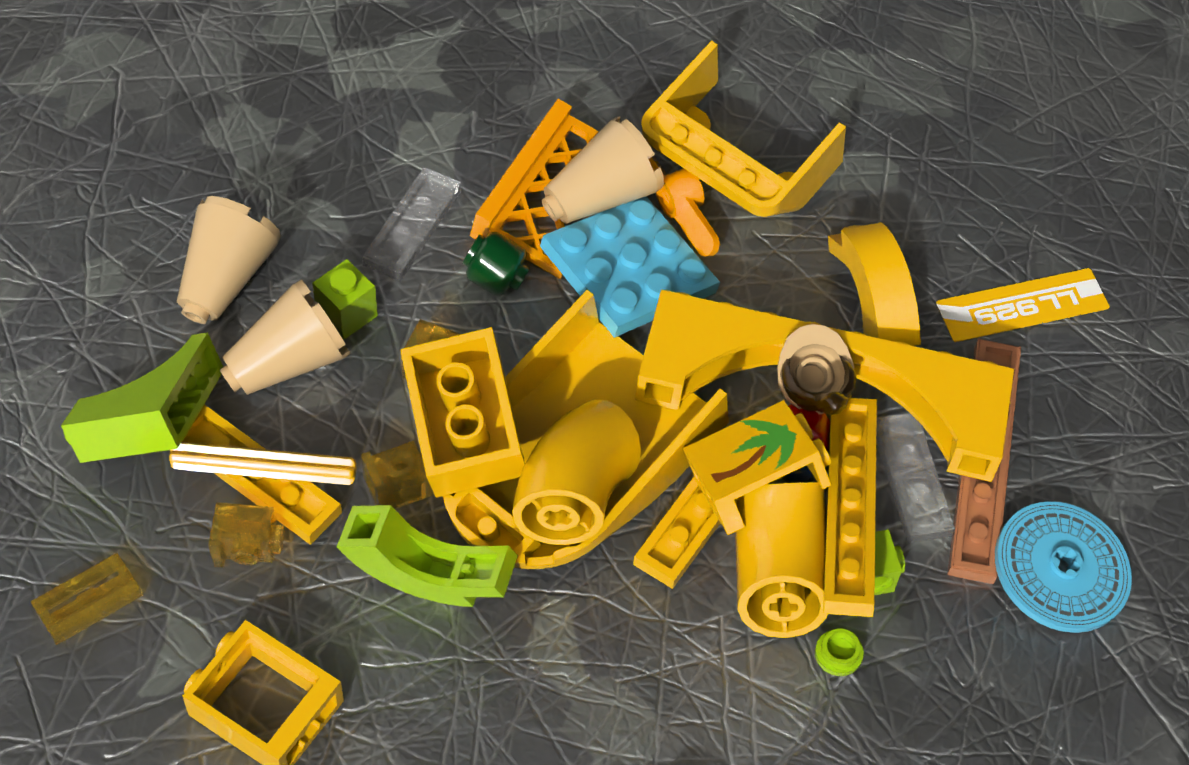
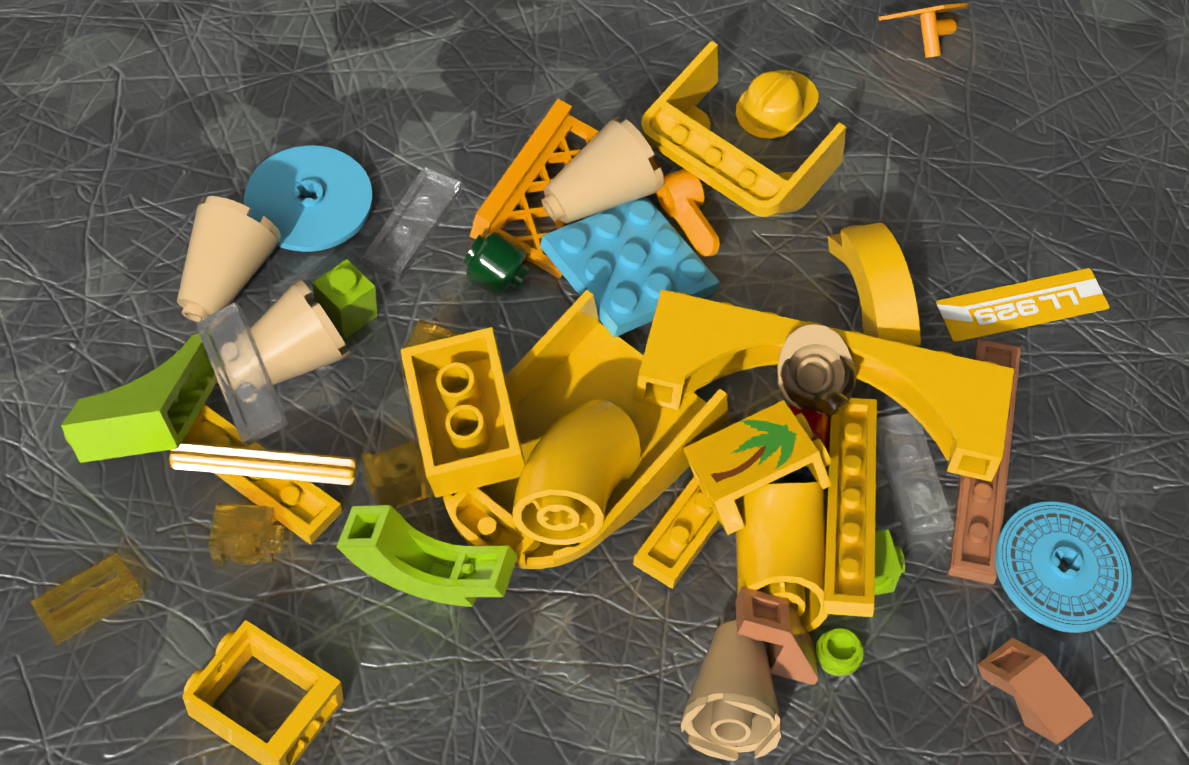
(241, 374): none -> clear tile
(310, 225): none -> medium azure piece
(733, 699): none -> tan cone
(776, 103): none -> yellow piece
(776, 622): none -> nougat slope
(930, 26): none -> light orange shield
(1040, 690): none -> nougat slope

